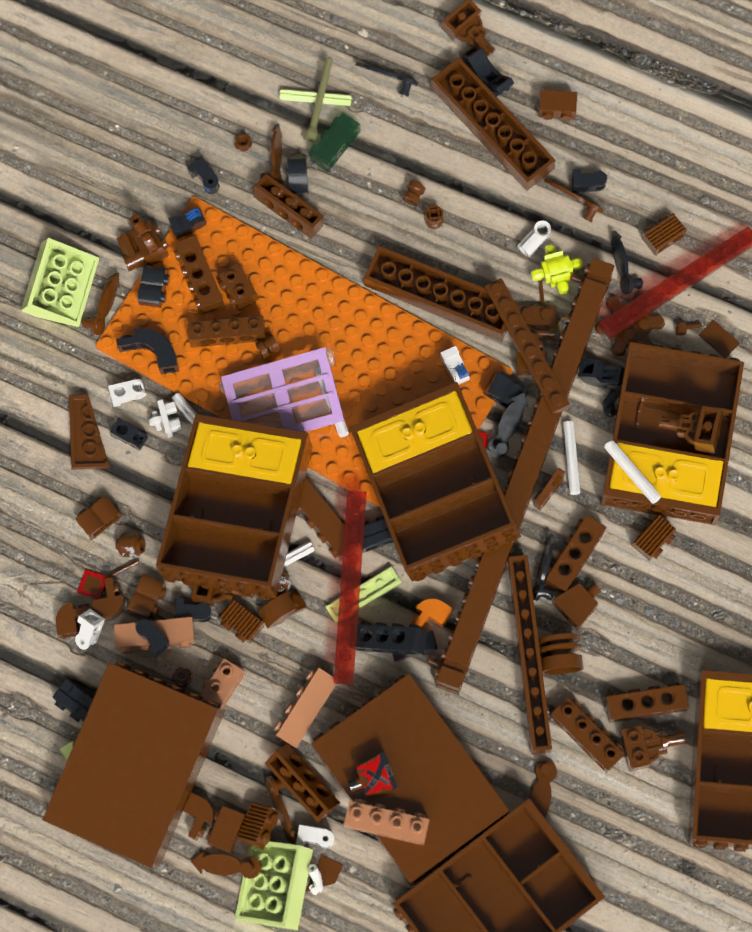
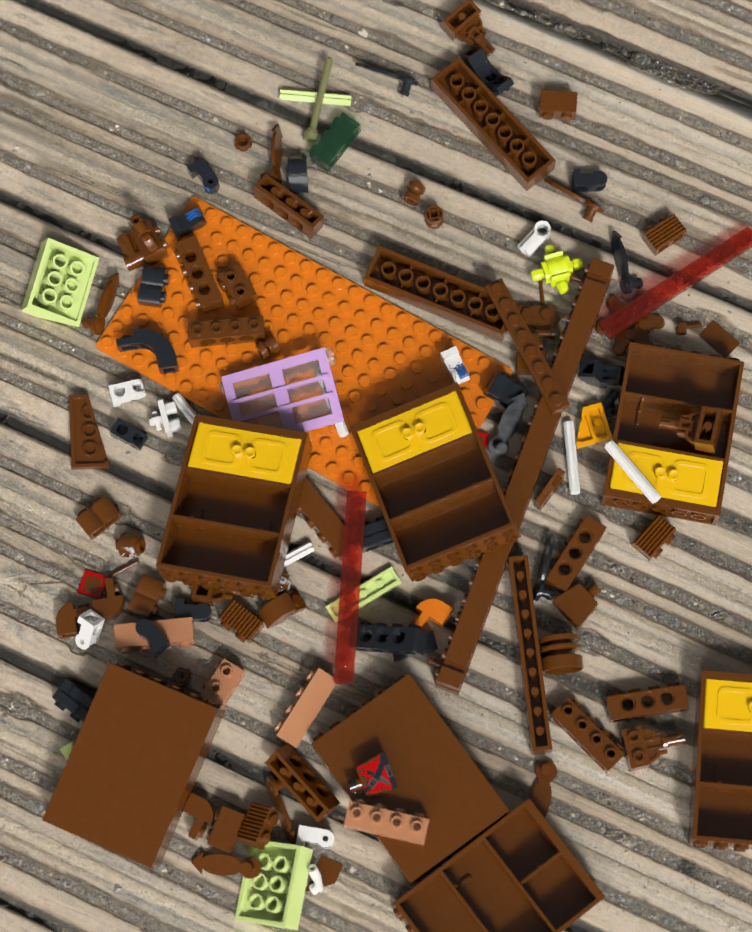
(593, 426): none -> light orange wing

